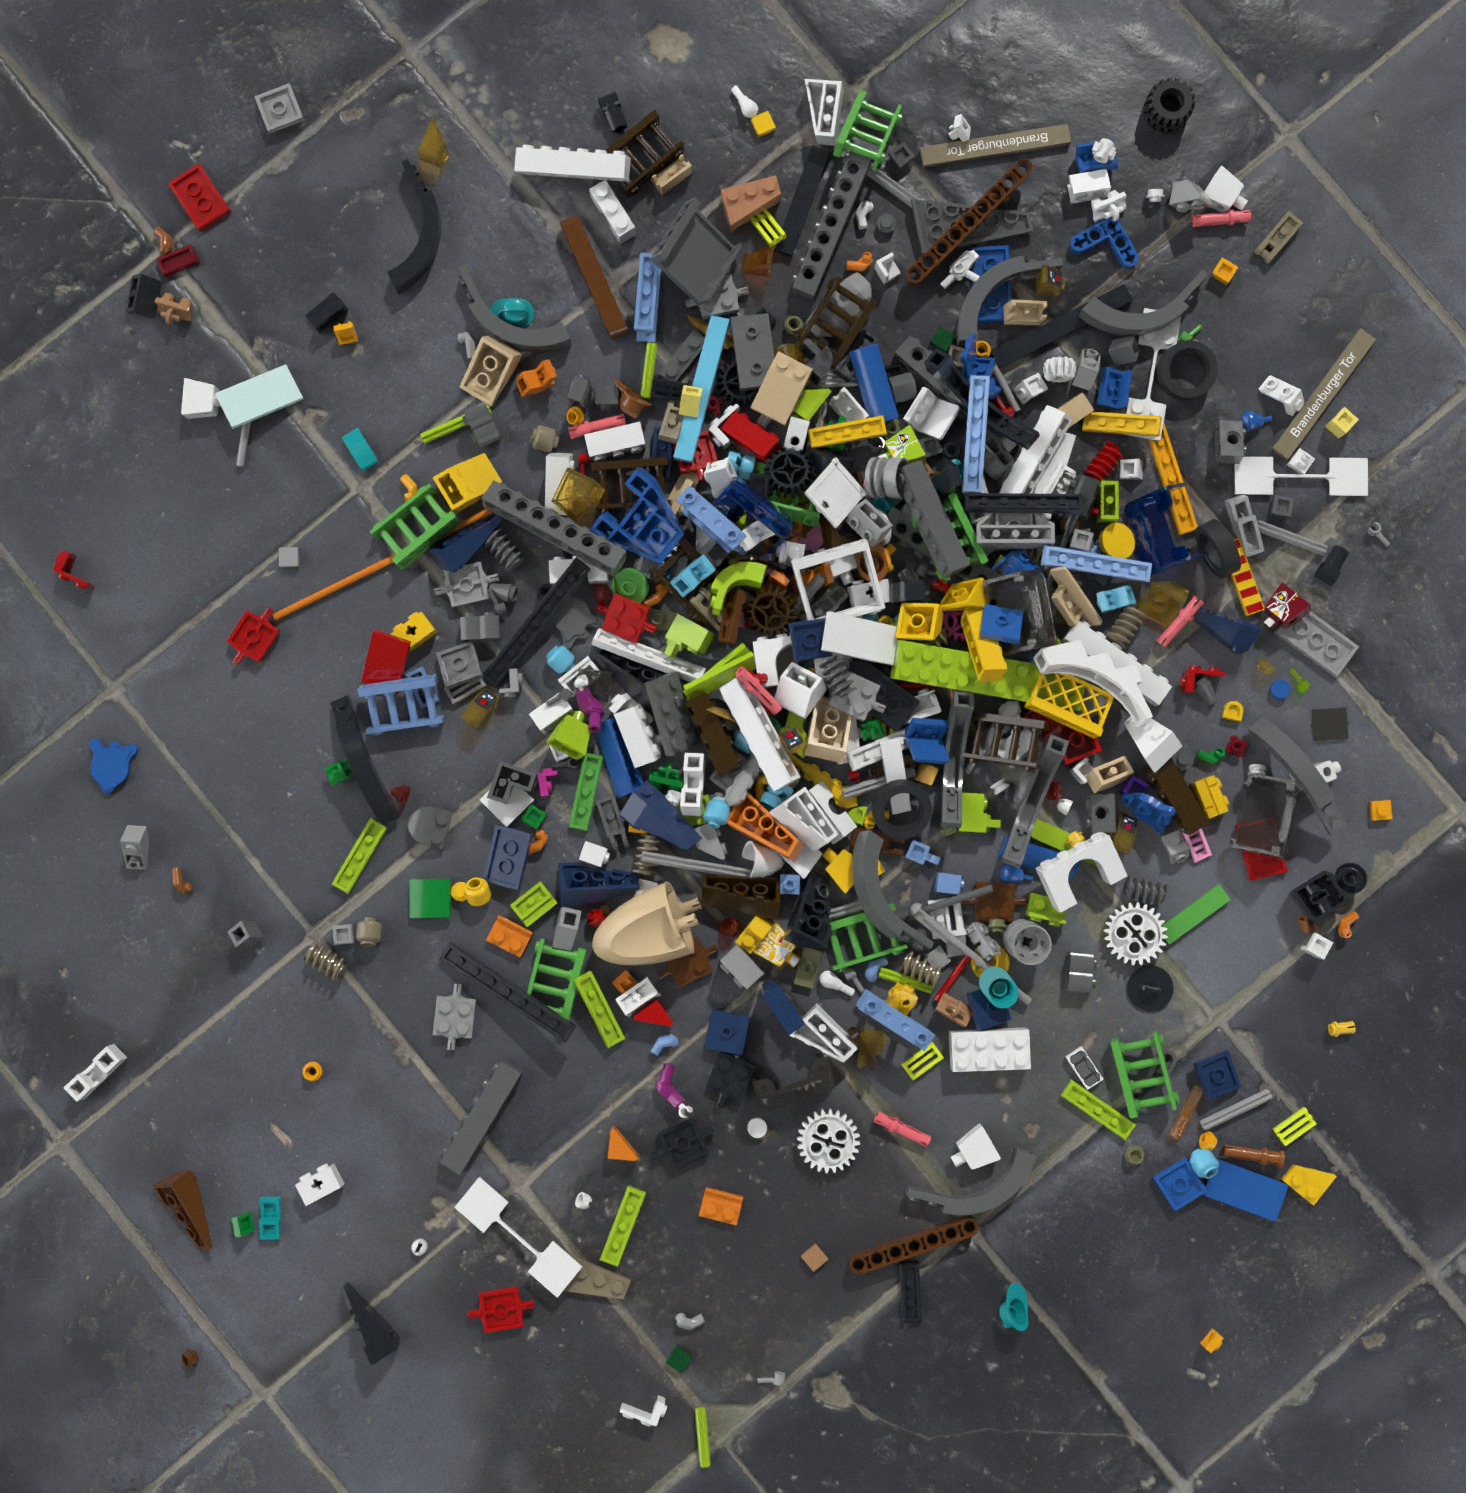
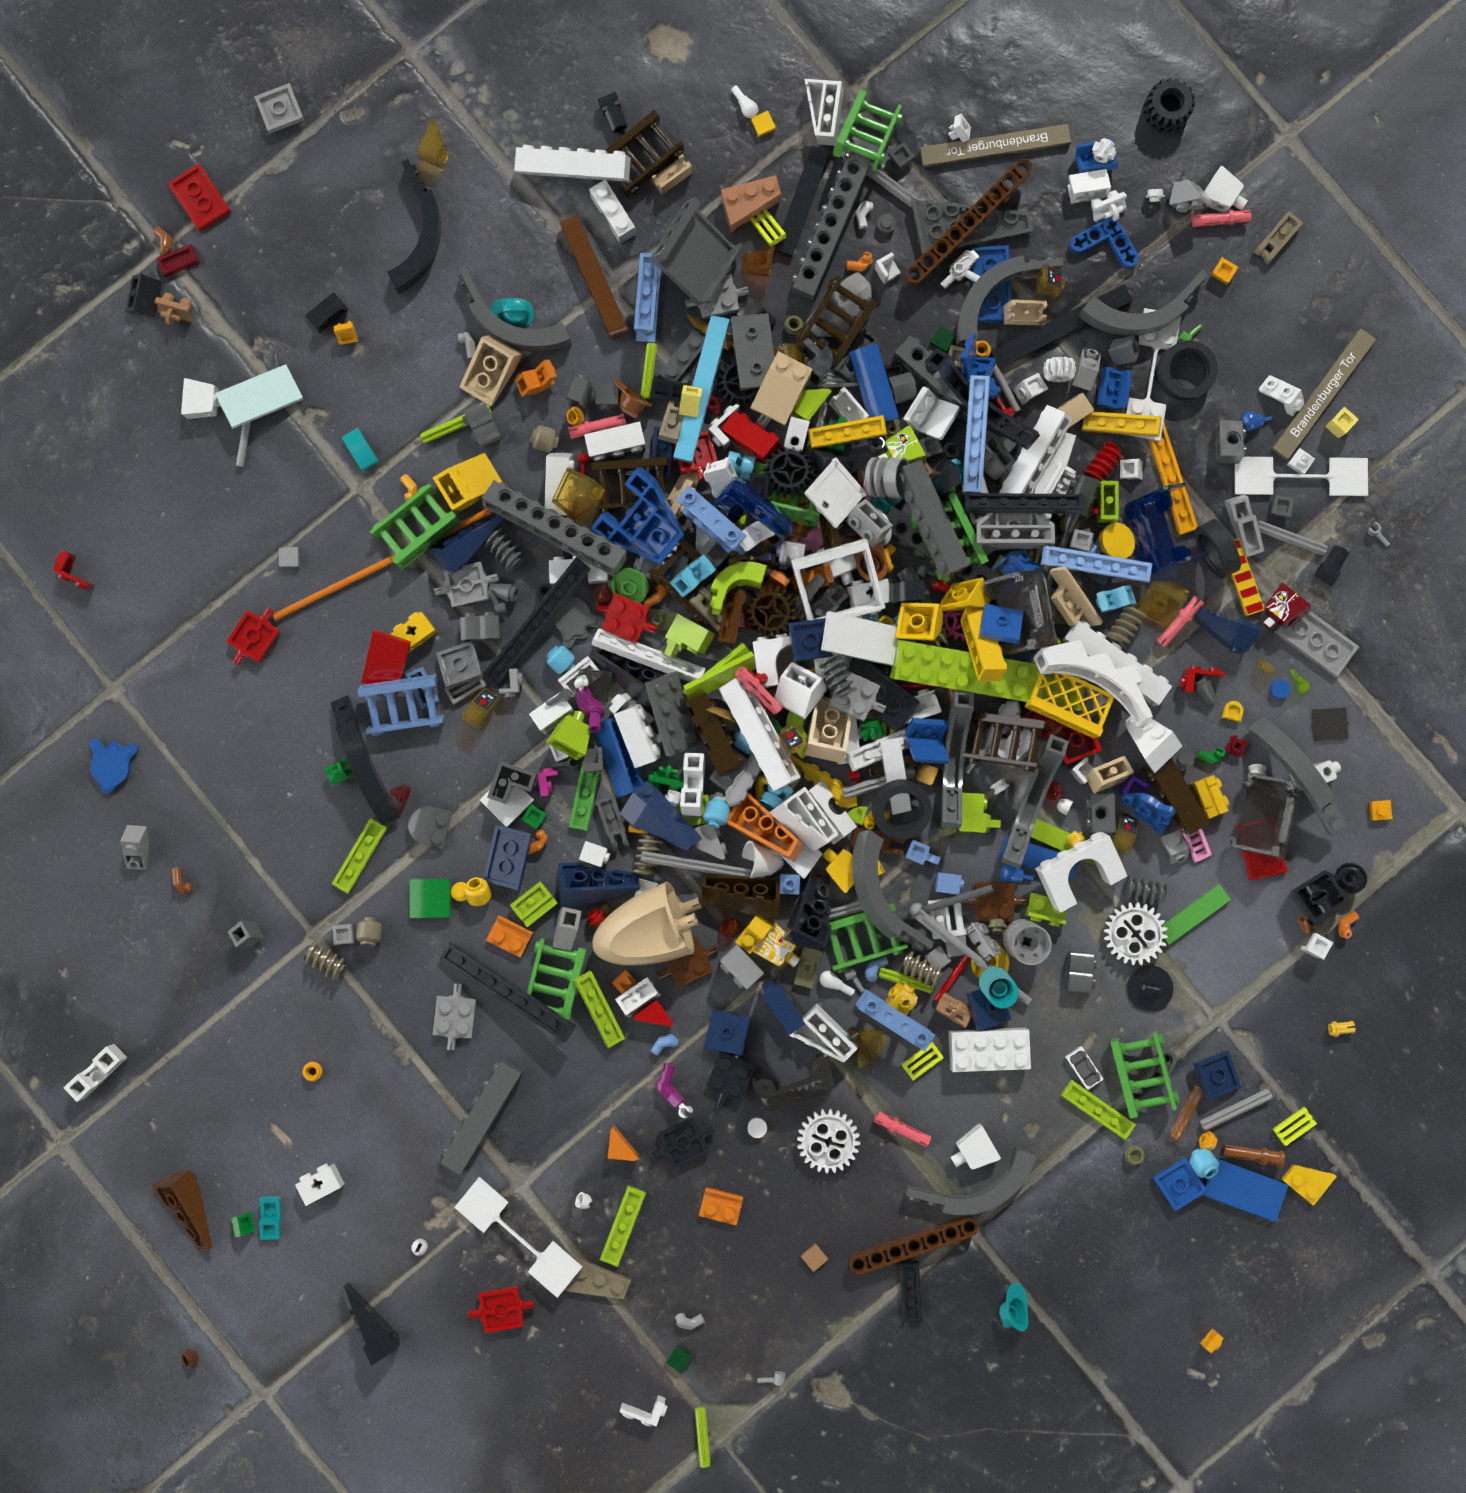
(593, 760): none -> dark grey panel

